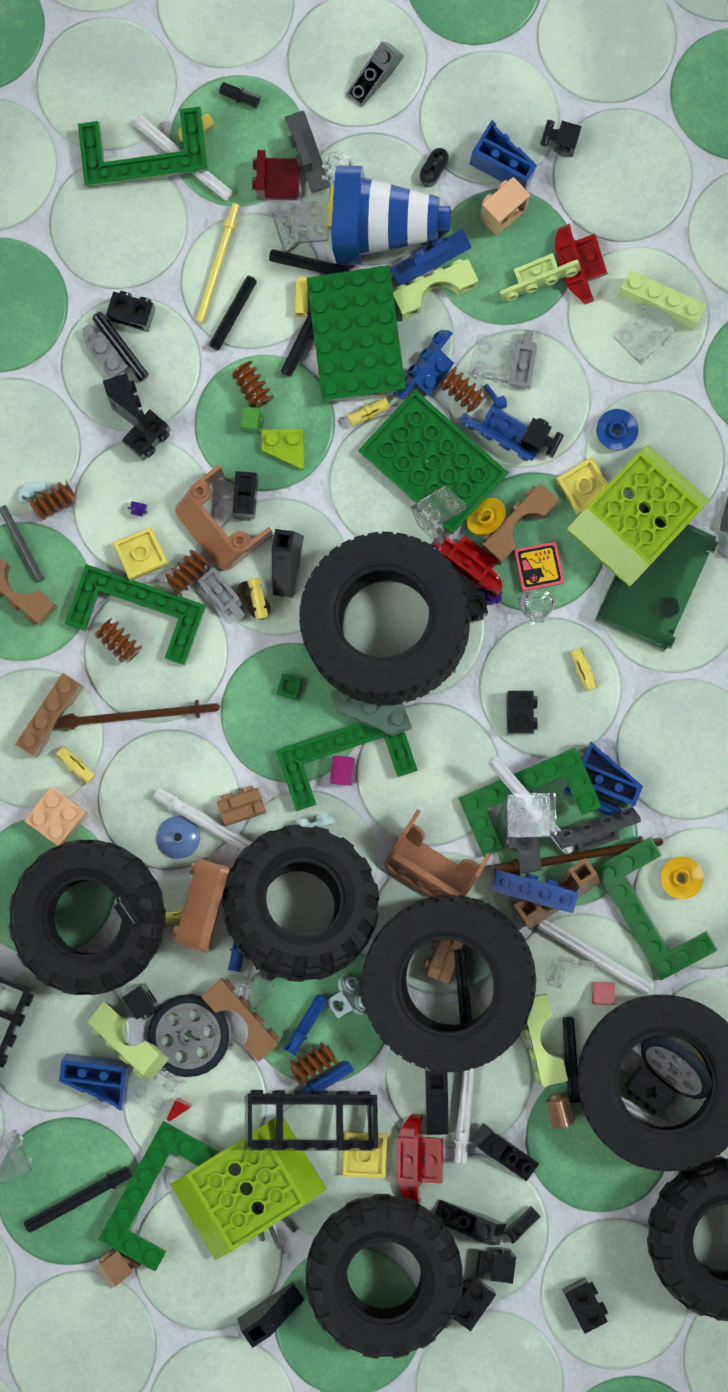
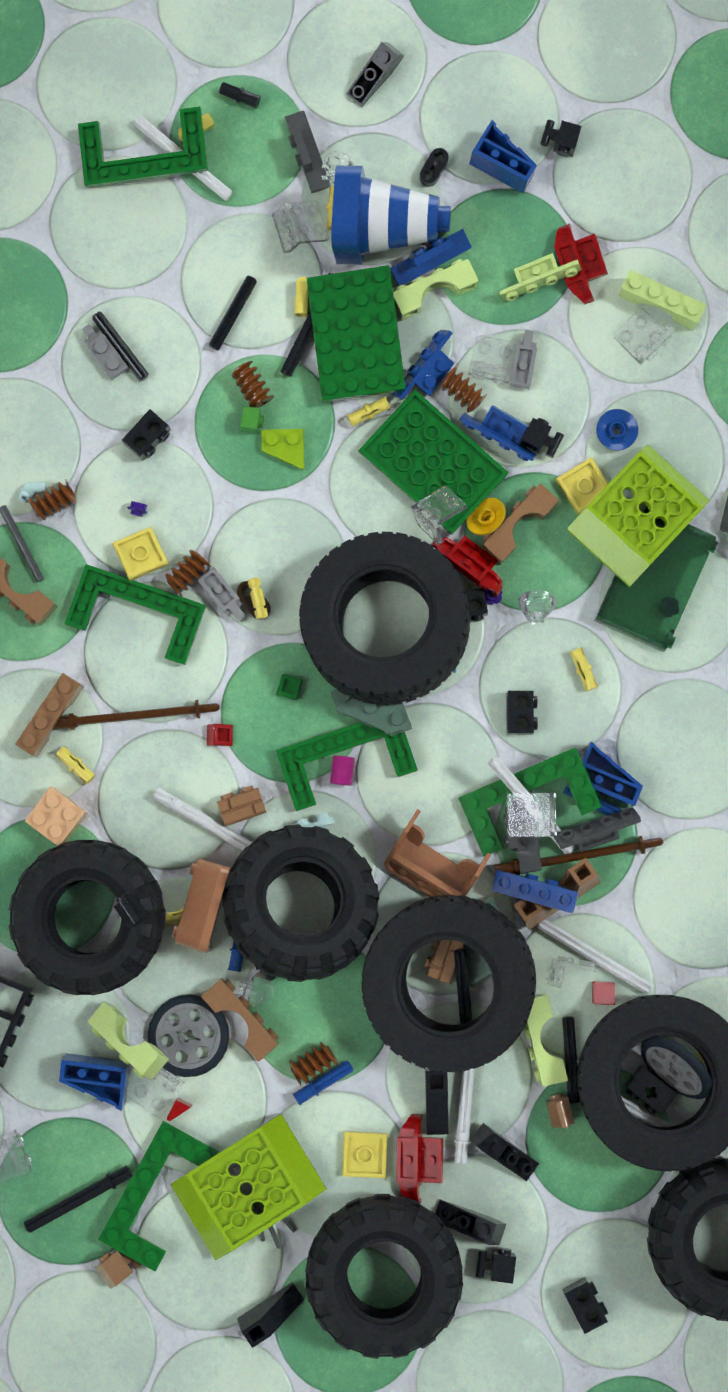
(117, 641): dark orange piece -> none
(123, 401): black slope -> none
(128, 316): black brick -> none
(141, 1002): black brick -> none
(188, 843): medium blue dish -> none
(219, 735): none -> red slope
(223, 550): nougat windscreen -> none
(229, 226): light yellow bar -> none
(245, 495): black brick -> none
(275, 177): dark red bracket -> none
(285, 561): black slope -> none
(305, 1025): blue axle -> none
(306, 262): black axle -> none
(320, 1097): black window -> none
(350, 994): light aqua bracket -> none
(476, 1304): black brick -> none
(499, 402): blue hand -> none
(504, 206): light nougat brick -> none
(525, 1221): black bar -> none
(539, 566): tile -> none
(663, 960): green plate -> none
(692, 877): yellow dish -> none

